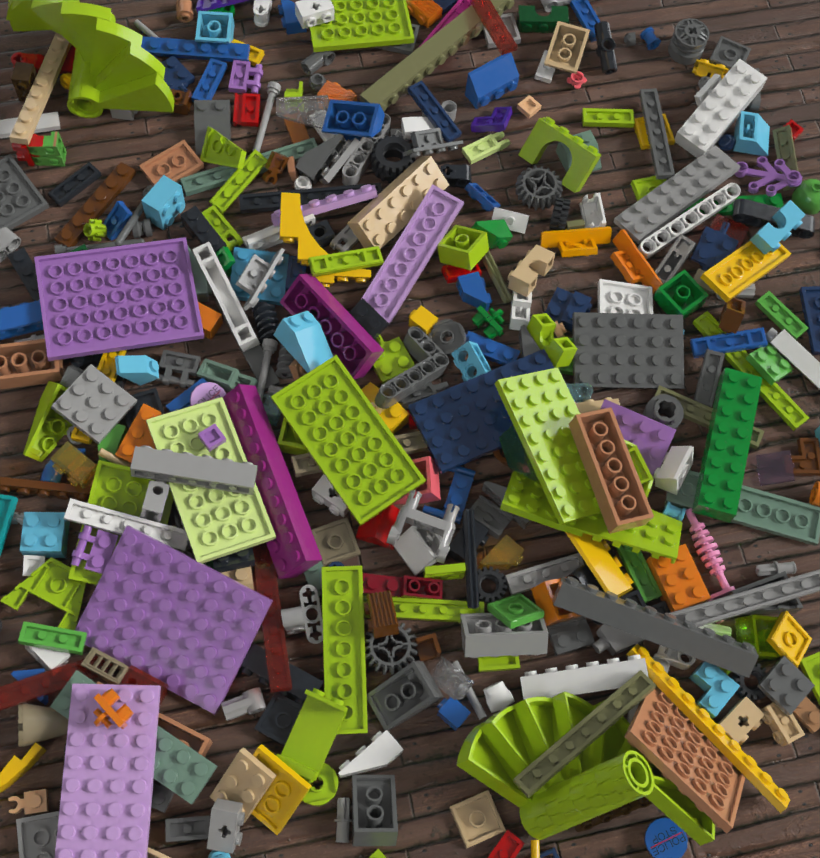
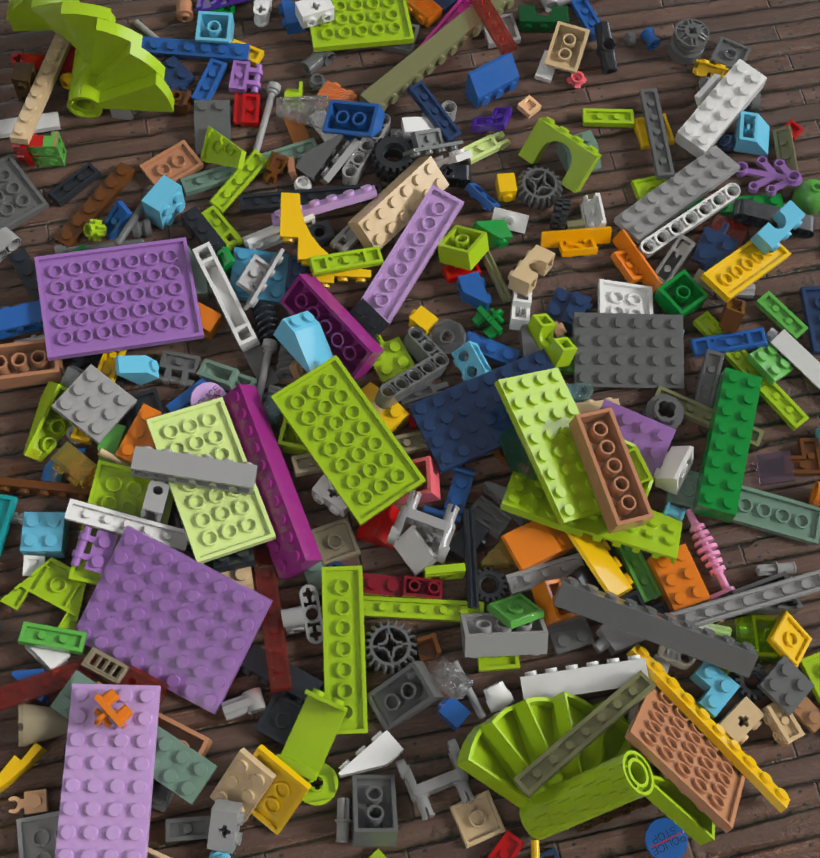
(212, 437): medium lavender plate -> none
(382, 614): reddish brown brick -> none
(420, 792): none -> light grey connector
(454, 157): none -> white plate
(506, 187): none -> yellow brick
(536, 544): none -> orange slope

